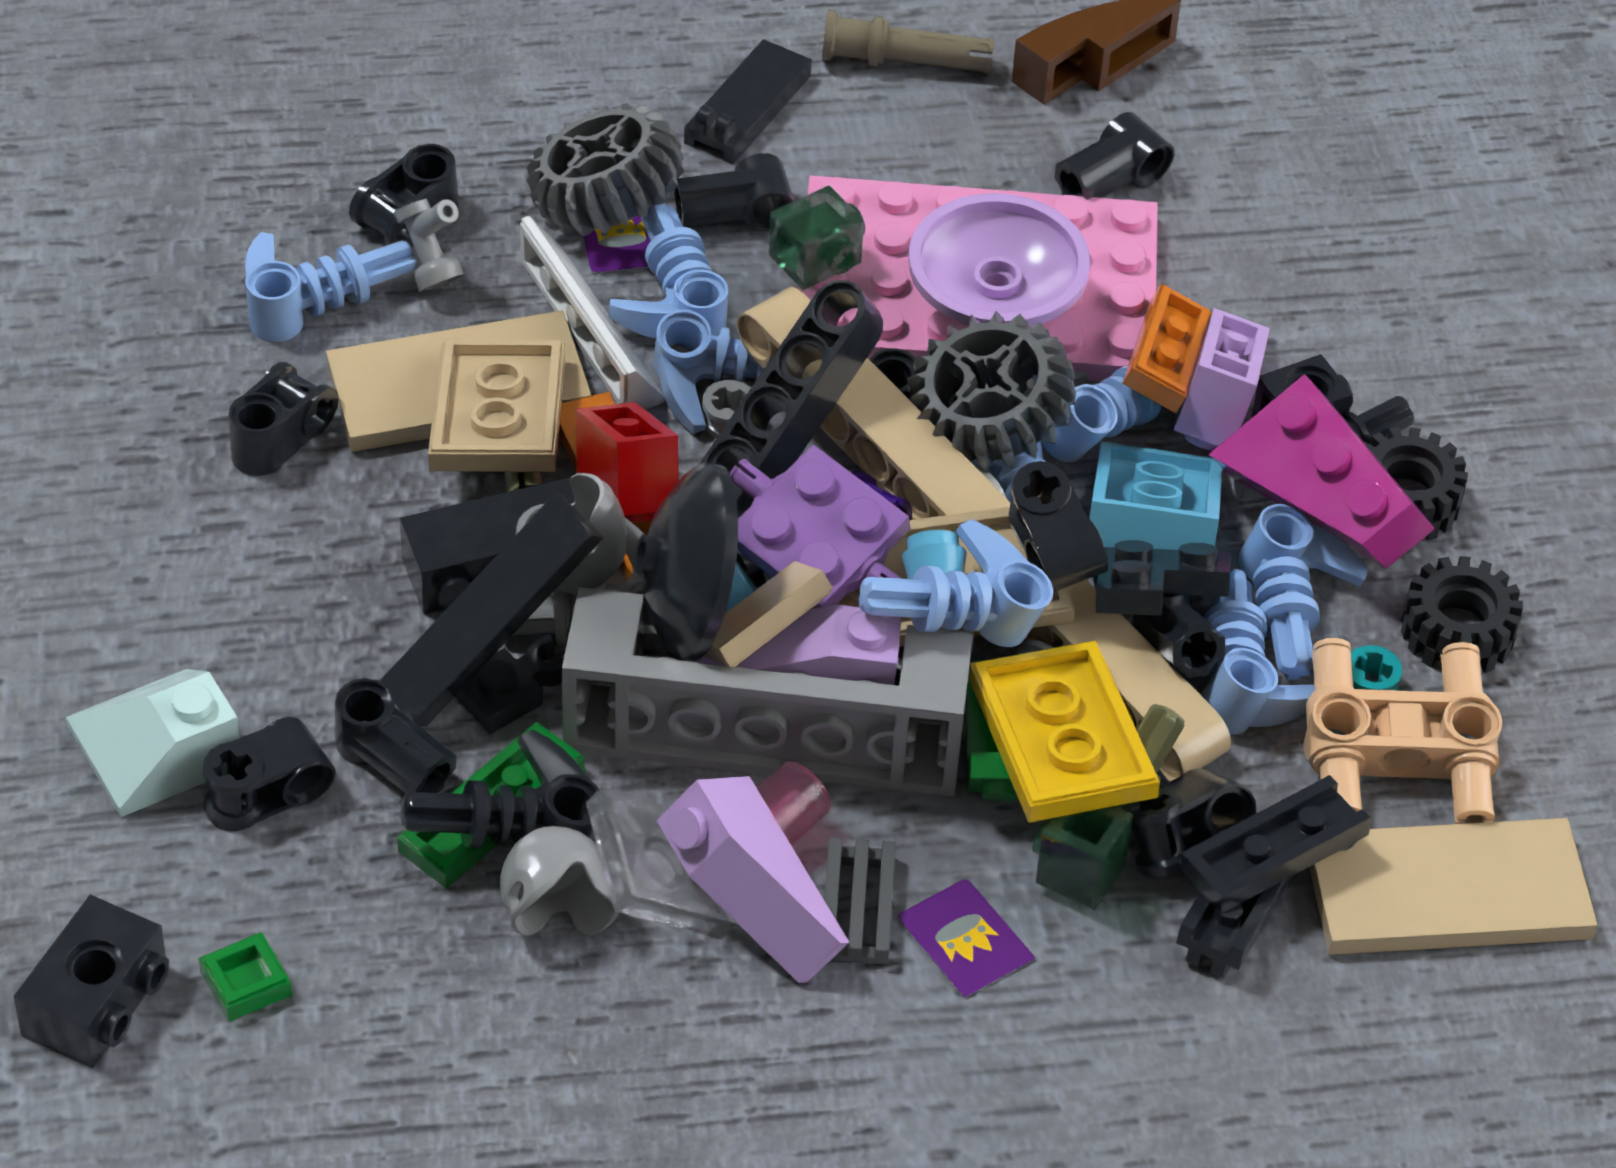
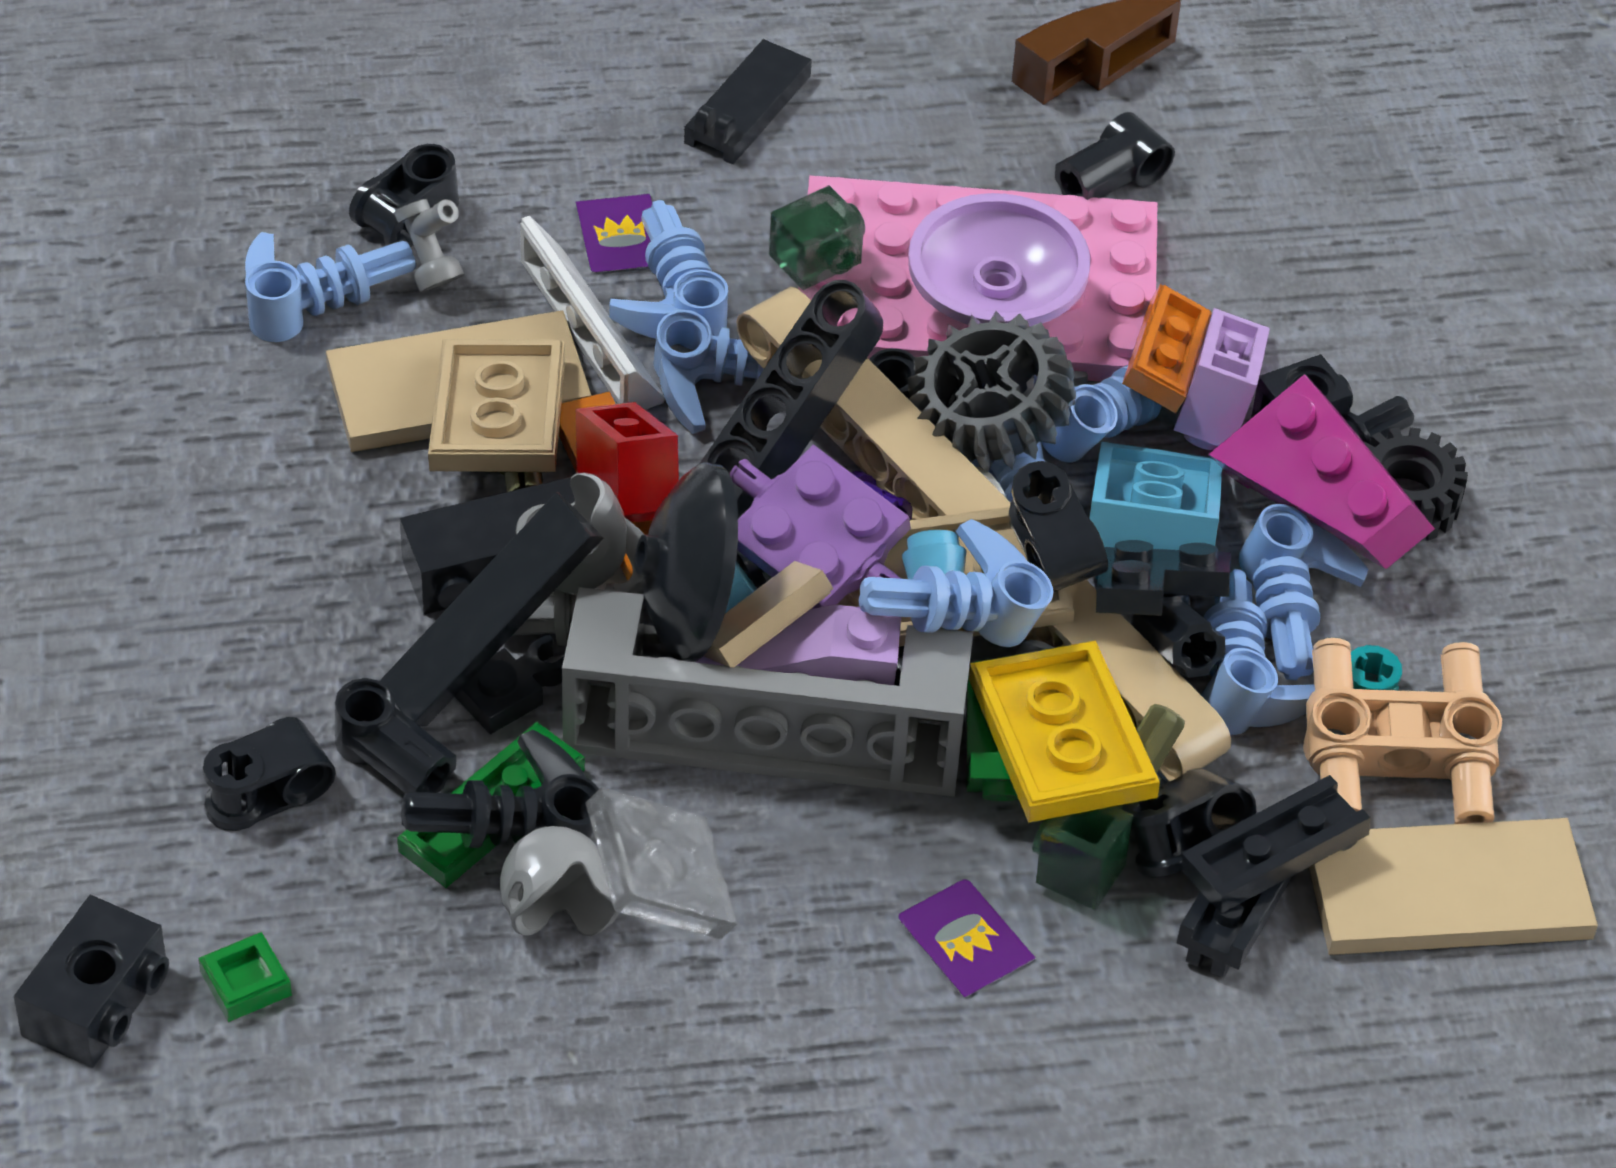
(155, 738): light aqua slope -> none
(277, 419): black piece -> none
(605, 169): dark grey gear -> none
(725, 395): light grey bush -> none
(743, 194): black piece -> none
(752, 872): lavender slope -> none
(795, 799): clear pink brick -> none
(862, 857): dark grey tile -> none
(878, 41): dark tan pin -> none
(1463, 589): black tyre -> none

